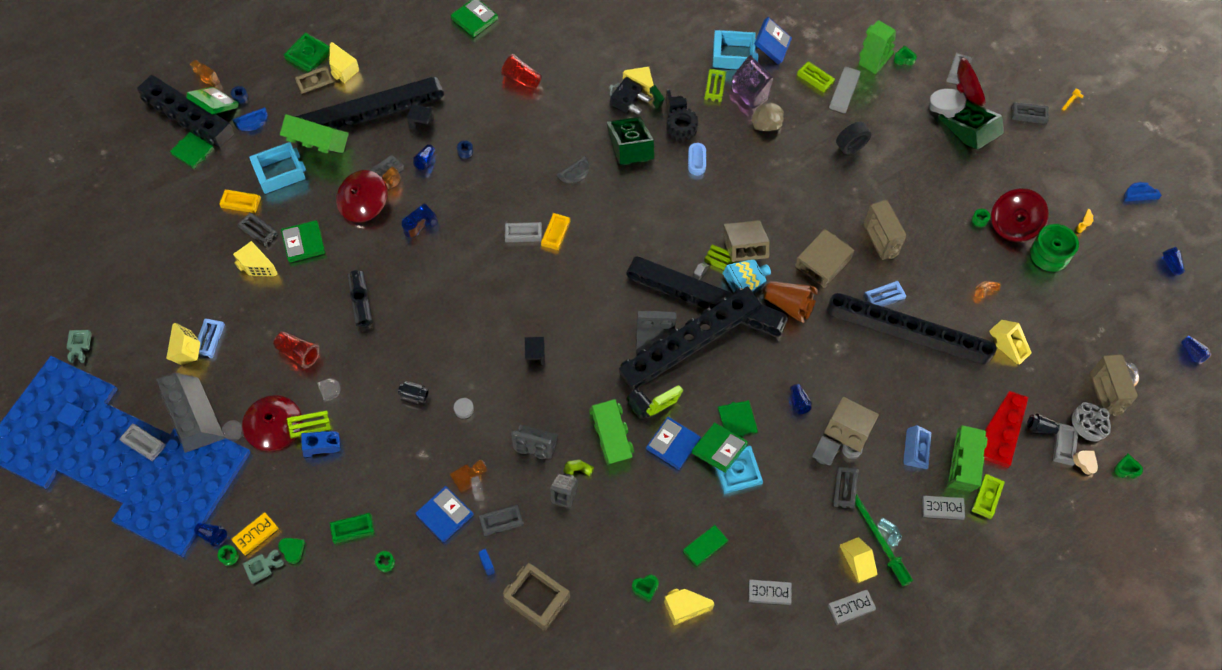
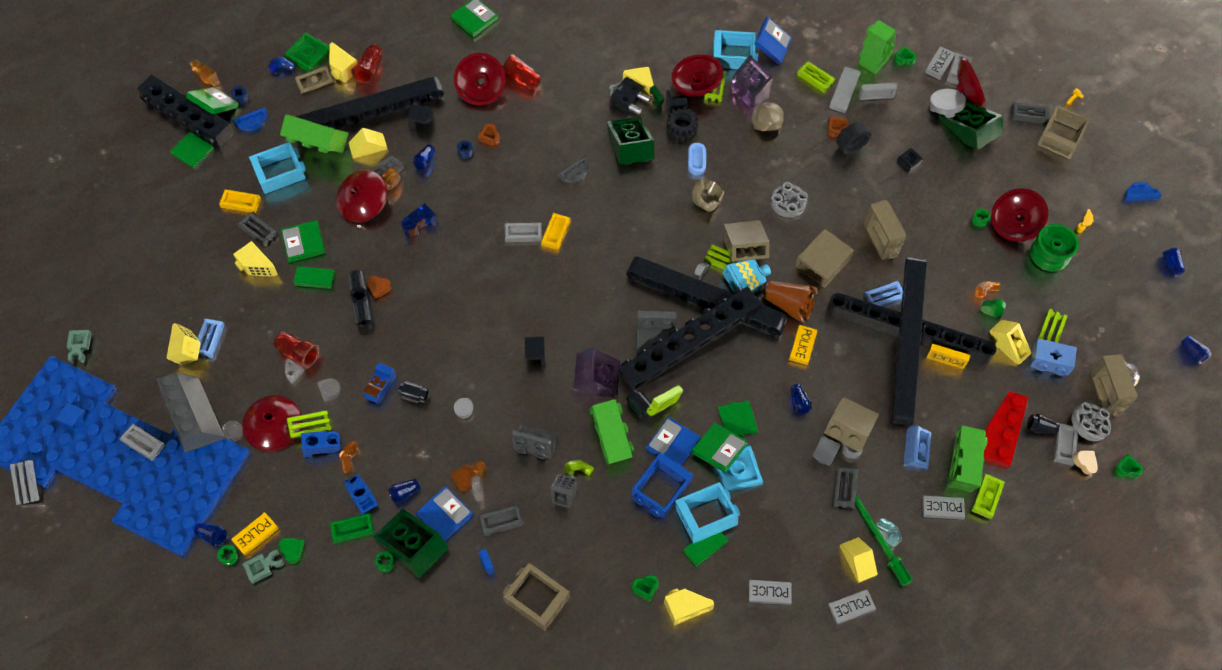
(20, 482): none -> light grey tile
(280, 62): none -> clear blue arm
(293, 370): none -> light grey tile
(314, 277): none -> green tile
(347, 454): none -> clear orange arm
(360, 493): none -> blue leg
(367, 65): none -> clear red plant
(367, 143): none -> light yellow slope
(378, 287): none -> dark orange tile
(380, 383): none -> blue leg
(403, 490): none -> clear blue cone
(411, 542): none -> dark green slope
(474, 68): none -> dark red dish
(489, 135): none -> dark orange tile
(596, 373): none -> clear purple slope
(672, 469): none -> blue window
(697, 75): none -> dark red dish
(701, 497): none -> medium azure window
(707, 194): none -> dark tan hair
(789, 200): none -> light grey tile
(803, 345): none -> yellow tile
(836, 125): none -> dark orange tile
(877, 91): none -> light grey tile
(909, 341): none -> black beam
(910, 159): none -> black tile
(940, 63): none -> light grey tile
(948, 356): none -> yellow tile
(994, 308): none -> green tile
(1053, 357): none -> medium blue brick
(1056, 316): none -> lime tile
(1057, 143): none -> dark tan window

